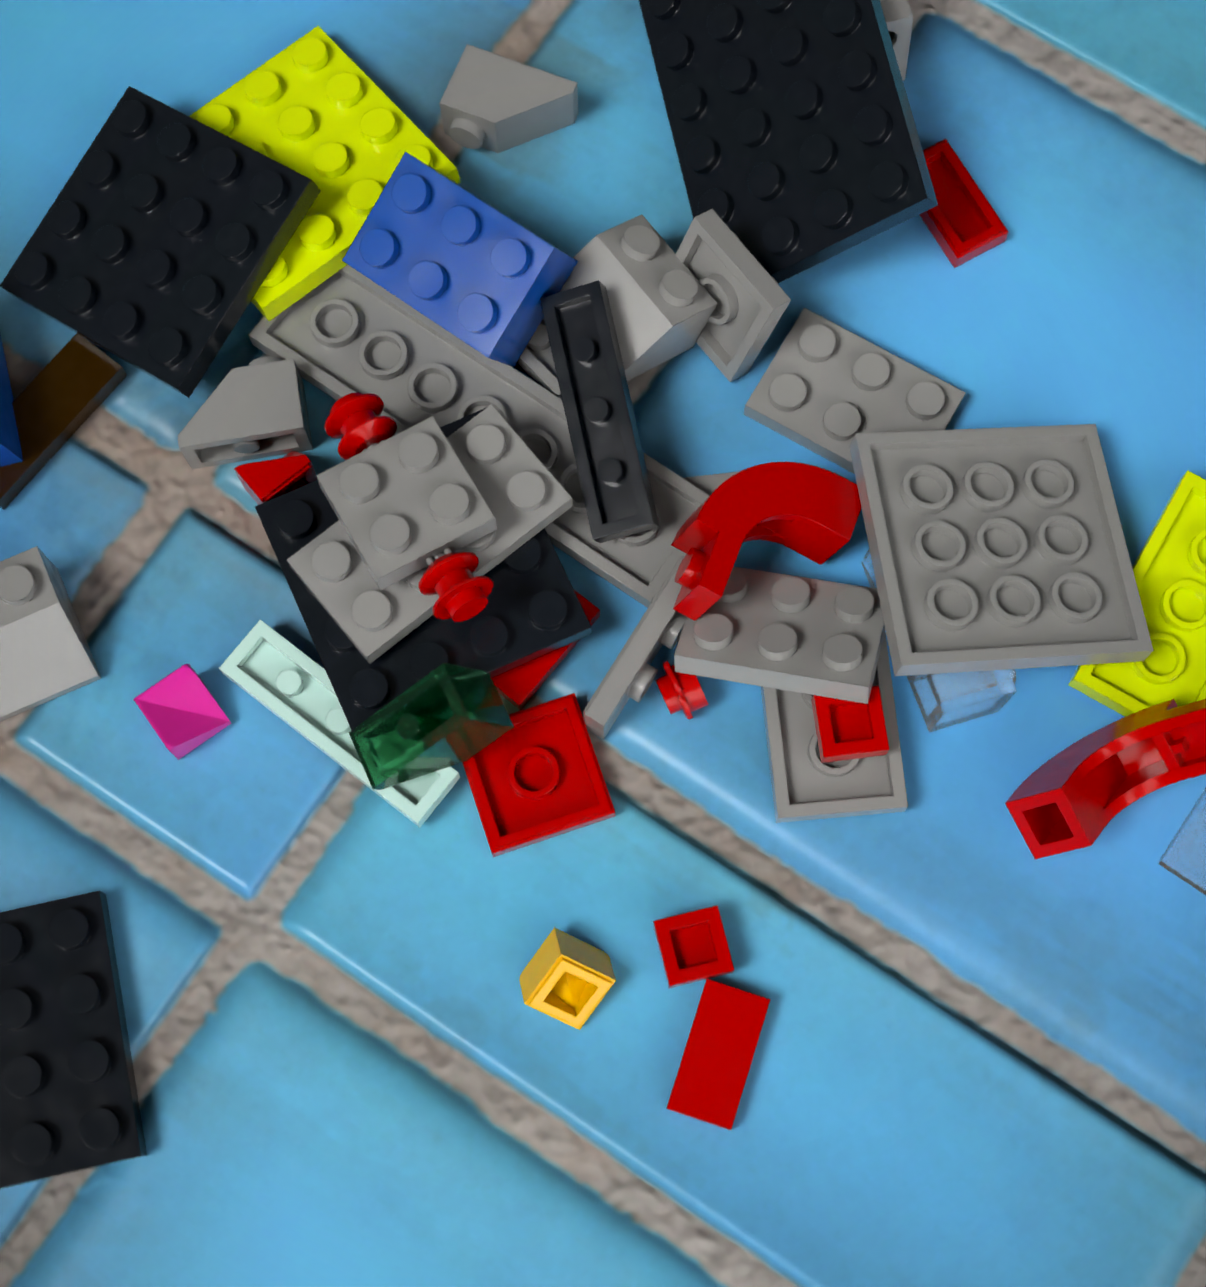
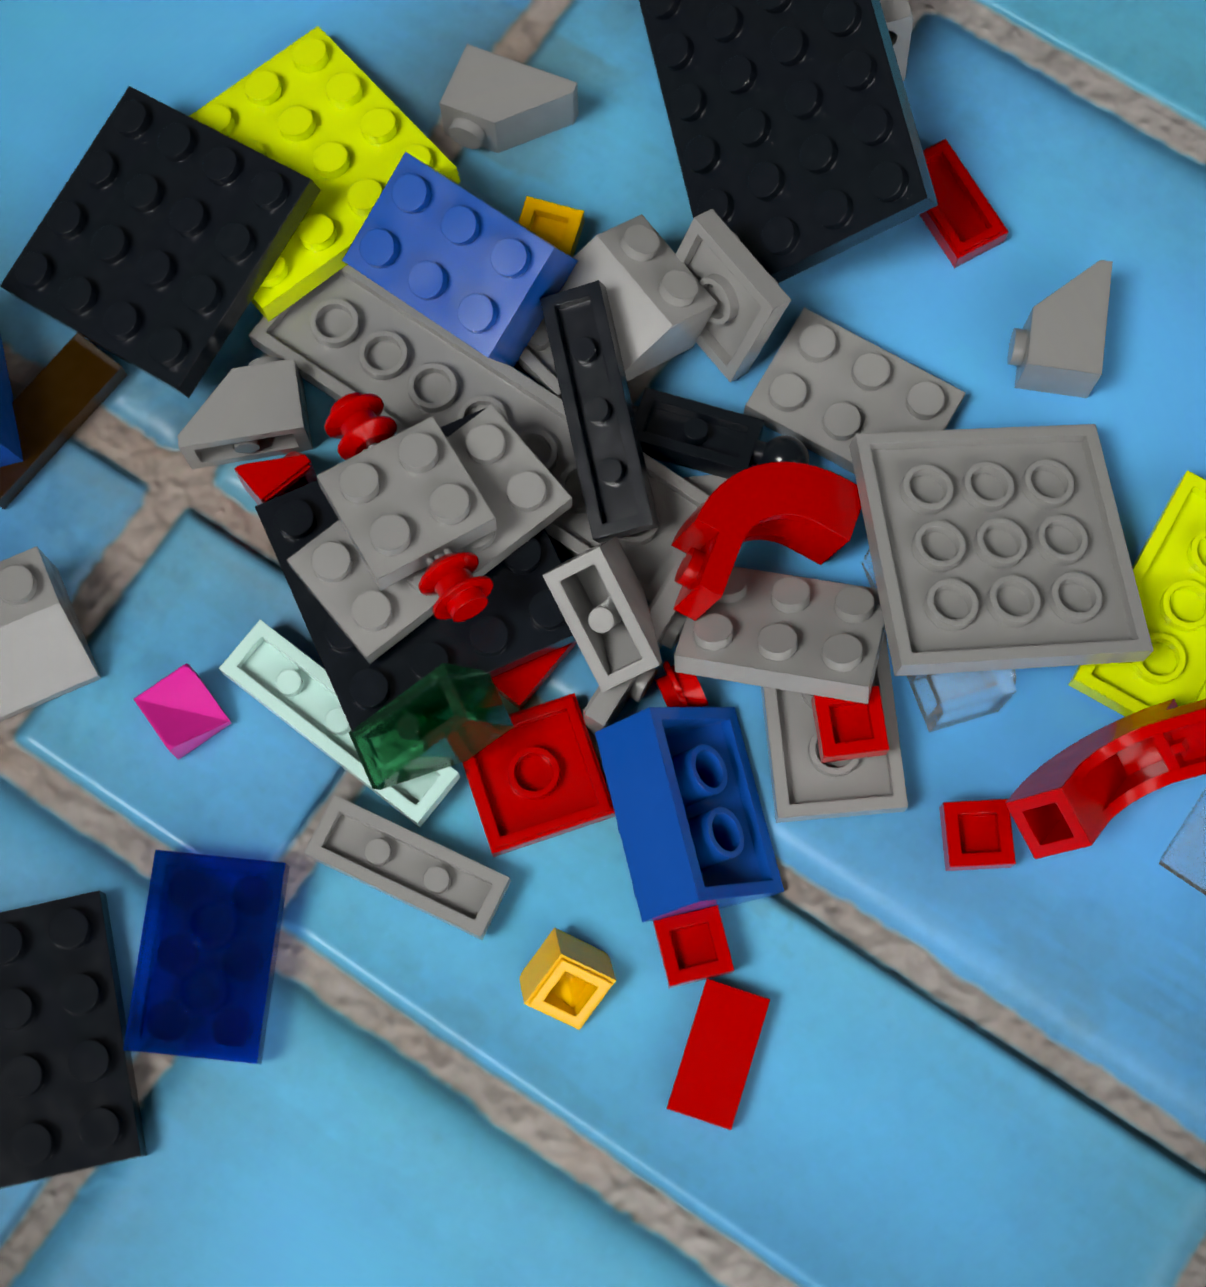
(207, 957): none -> clear blue plate
(407, 867): none -> light grey plate
(553, 222): none -> yellow plate
(606, 613): none -> light grey slope
(687, 810): none -> blue slope
(708, 436): none -> black plate
(977, 835): none -> red plate
(1065, 337): none -> light grey slope

